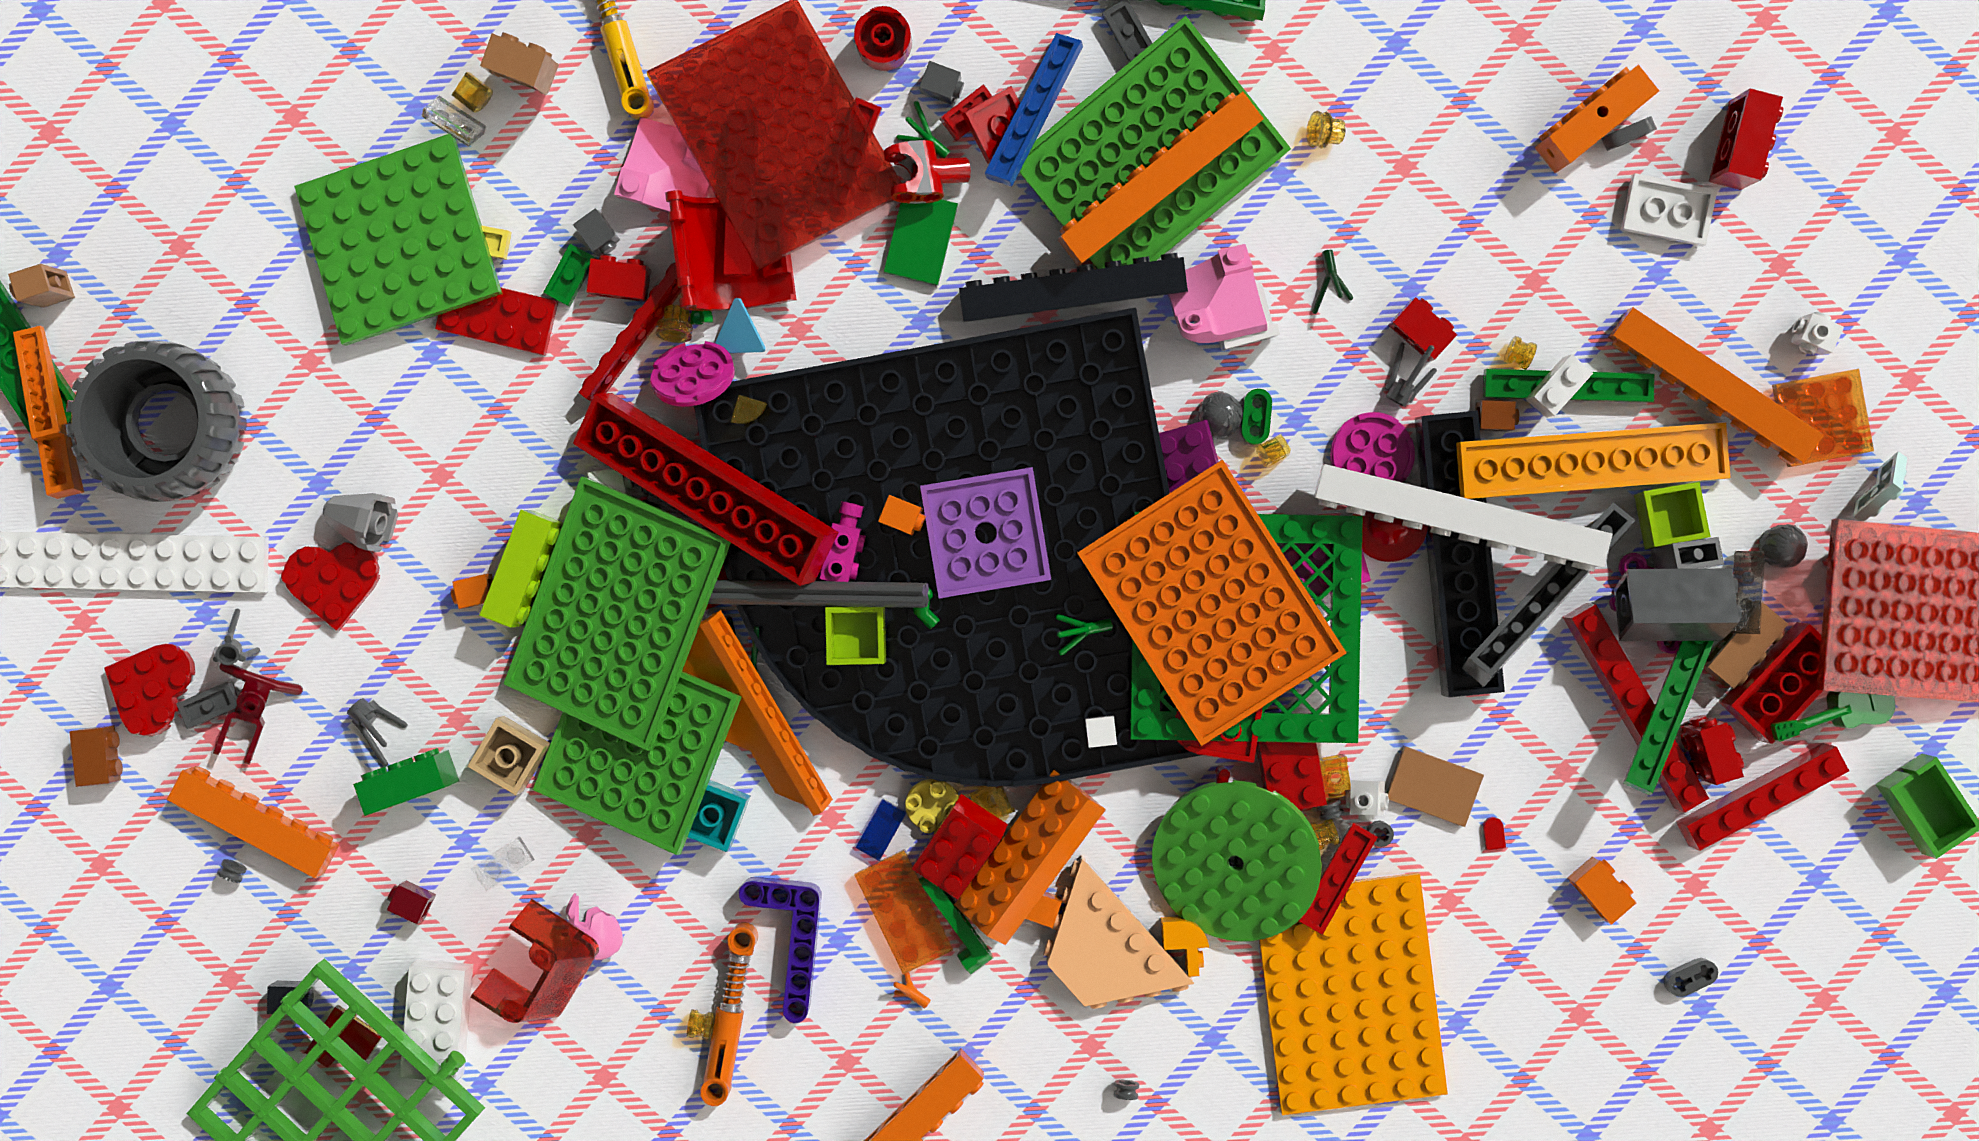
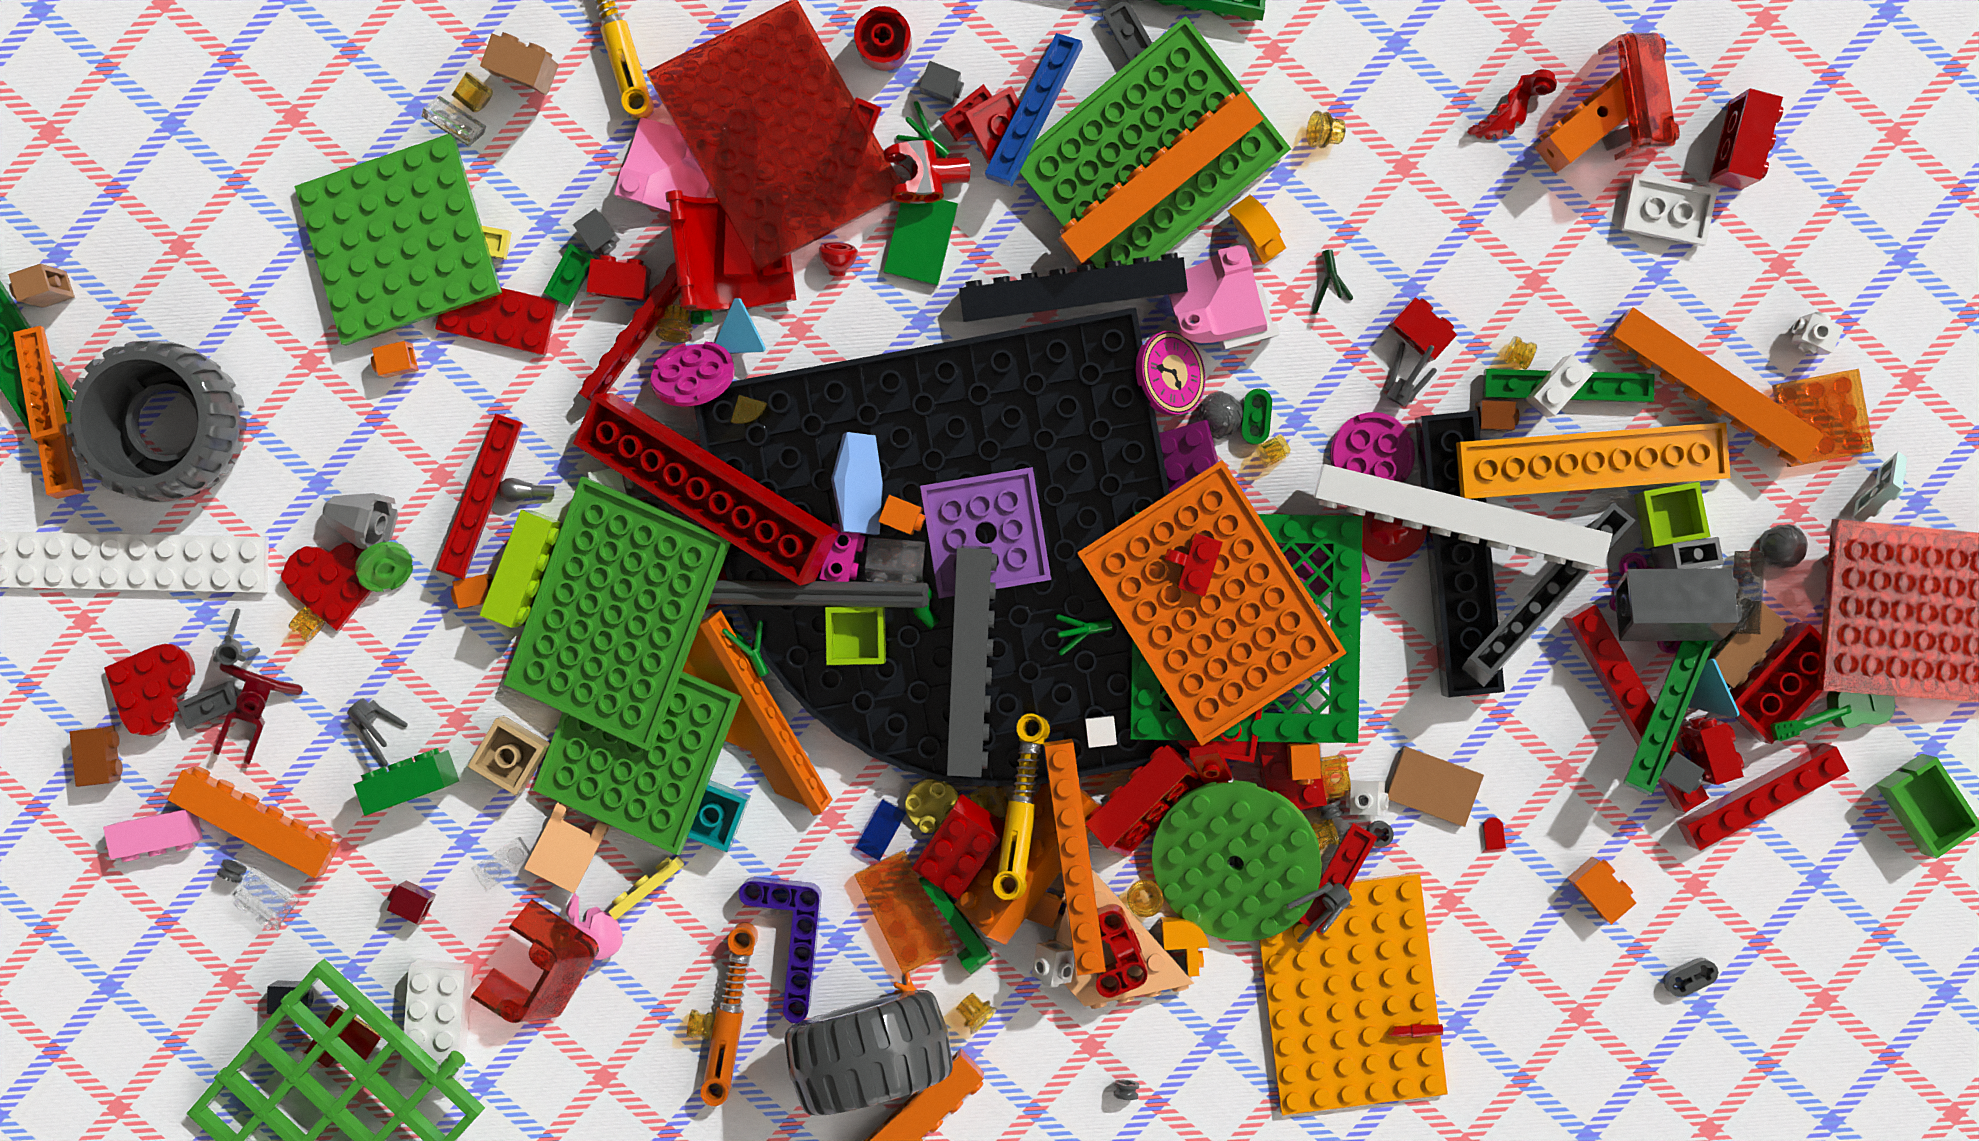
(152, 834): none -> bright pink brick
(264, 899): none -> clear bracket
(306, 624): none -> clear yellow wheel
(384, 566): none -> bright green tile
(394, 359): none -> orange brick
(479, 496): none -> red tile
(516, 490): none -> flat silver piece
(565, 850): none -> light nougat flag
(645, 886): none -> light yellow plate
(754, 655): none -> green plant
(837, 257): none -> red brick
(858, 484): none -> light blue piece
(868, 1053): none -> dark grey tyre
(894, 561): none -> clear bracket
(970, 659): none -> dark grey brick
(982, 1011): none -> clear yellow piece
(1020, 811): none -> yellow piece
(1053, 963): none -> white brick
(1074, 857): none -> orange brick
(1126, 953): none -> red beam
(1138, 906): none -> clear yellow piece
(1142, 803): none -> red slope
(1171, 373): none -> tile
(1197, 563): none -> red plate
(1210, 764): none -> red plate
(1258, 227): none -> light orange brick
(1303, 762): none -> orange brick
(1335, 900): none -> dark grey plant
(1416, 1030): none -> red piece
(1515, 109): none -> red plant
(1645, 92): none -> clear red windscreen
(1681, 773): none -> dark grey brick
(1713, 693): none -> medium azure piece

